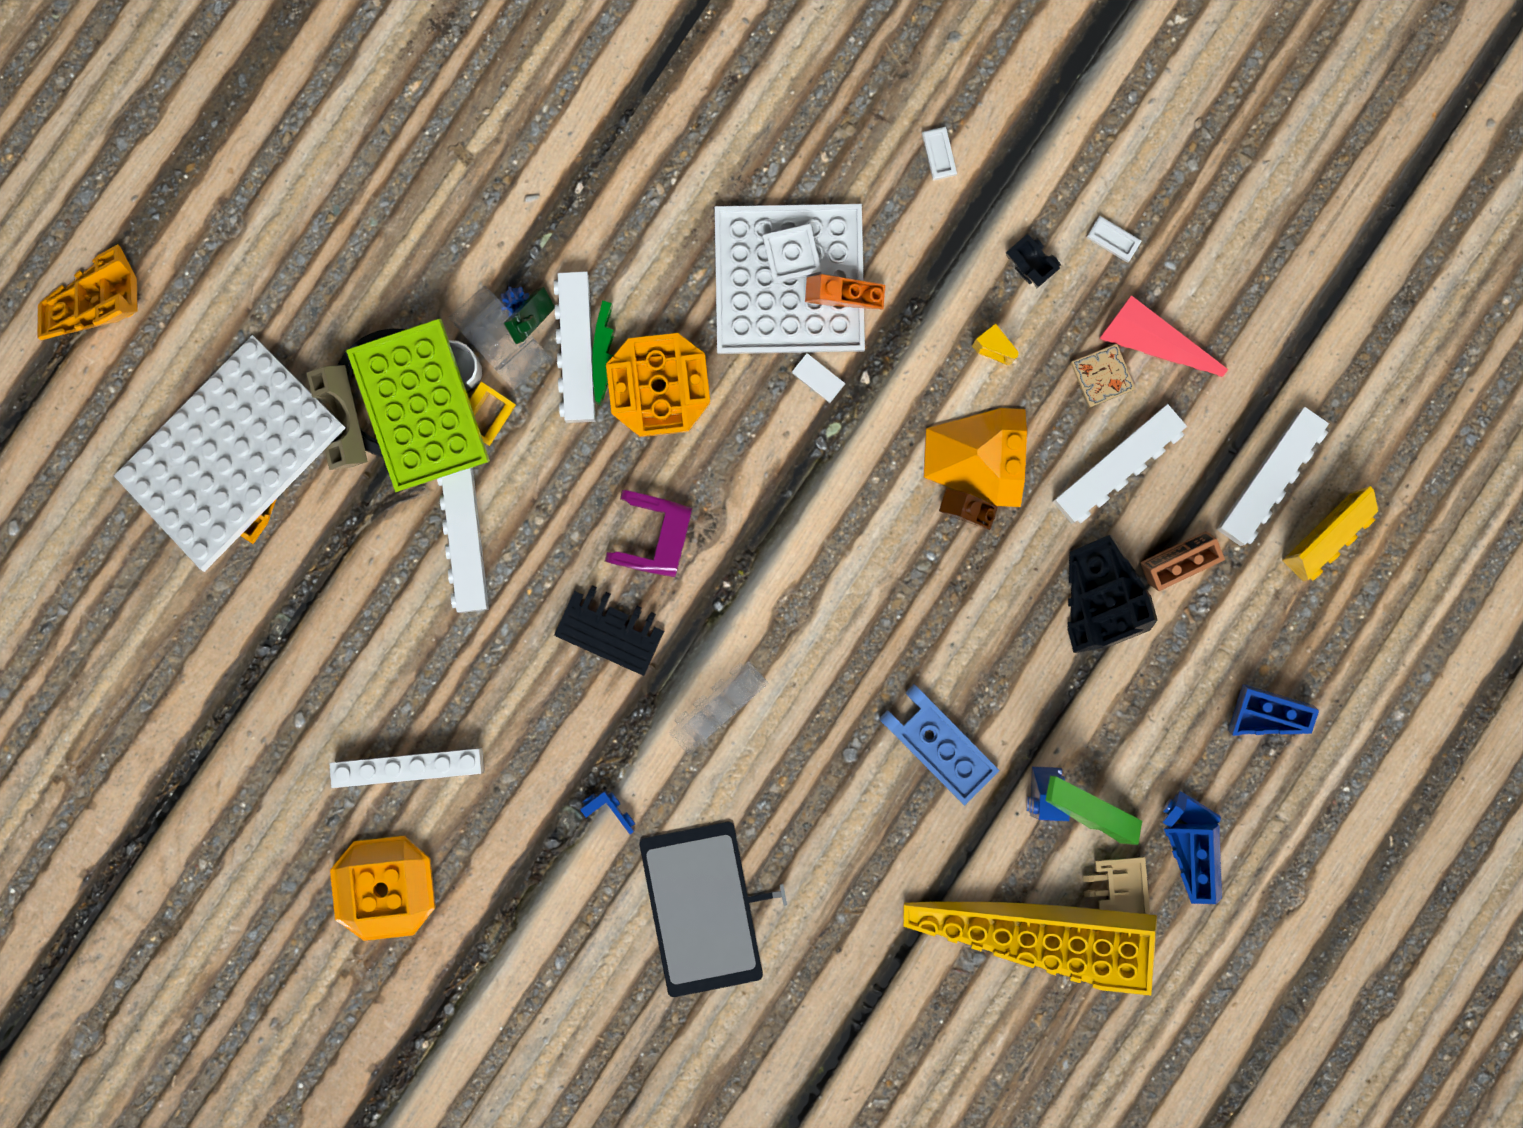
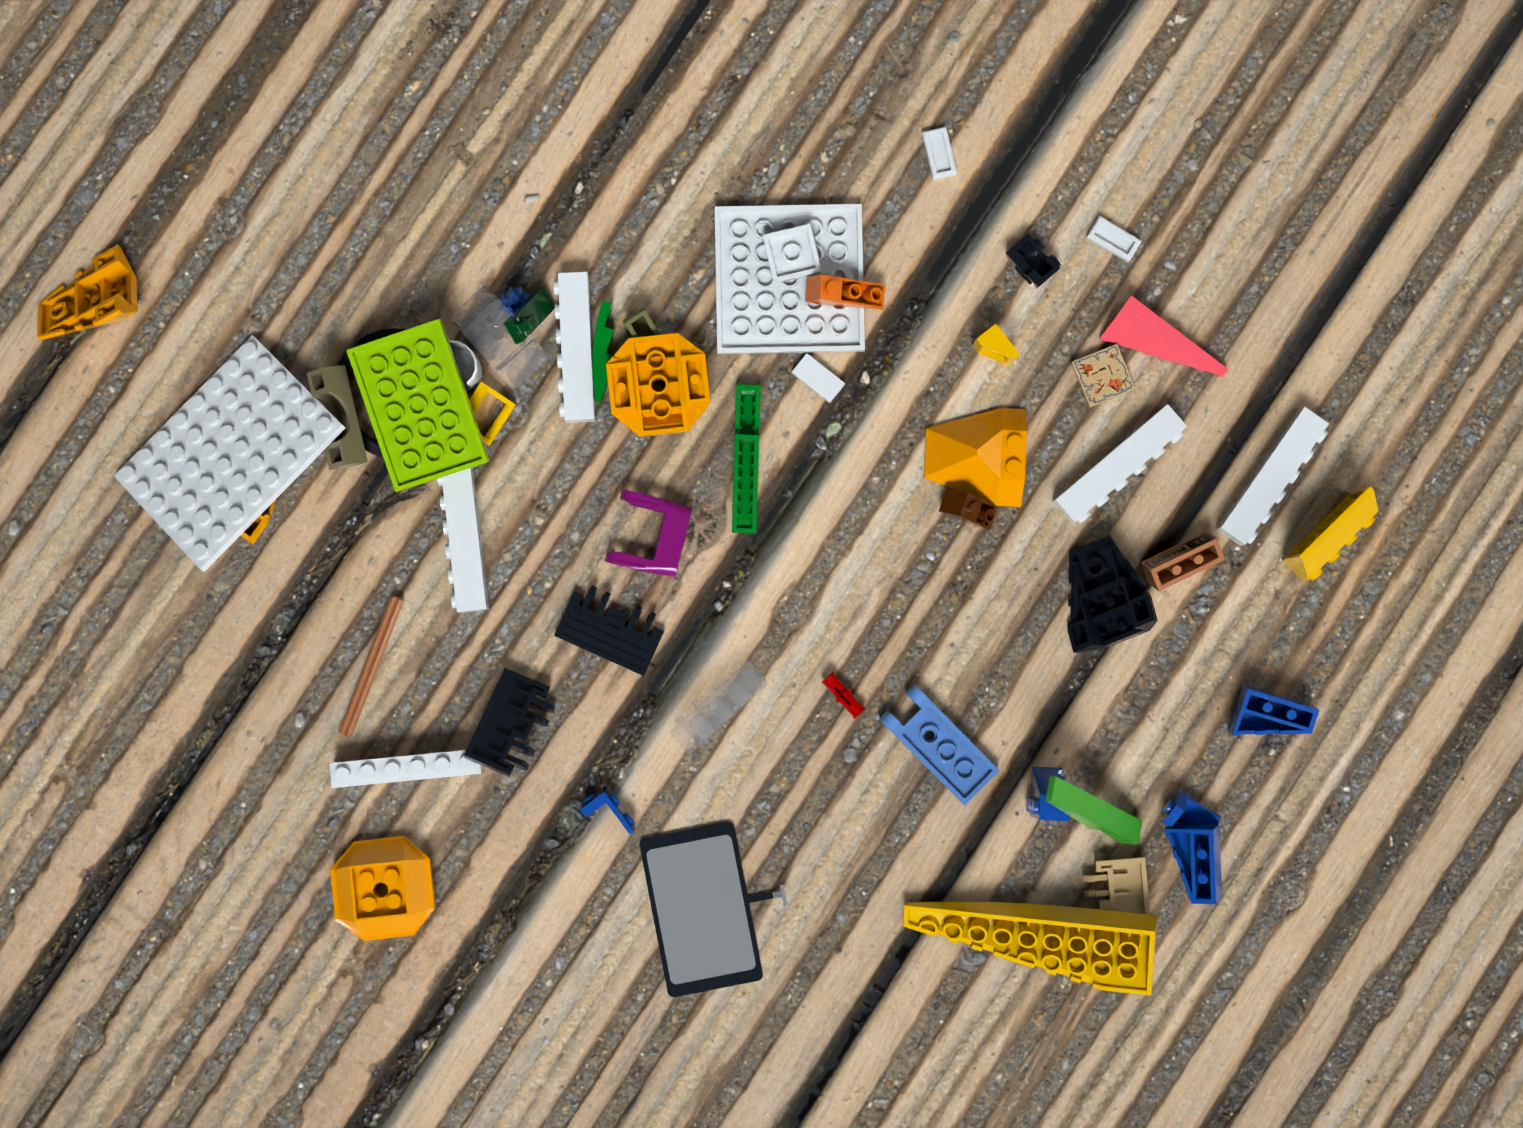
(371, 666): none -> nougat axle
(506, 719): none -> black hinge
(640, 324): none -> olive slope
(746, 458): none -> green slope
(843, 695): none -> red pin

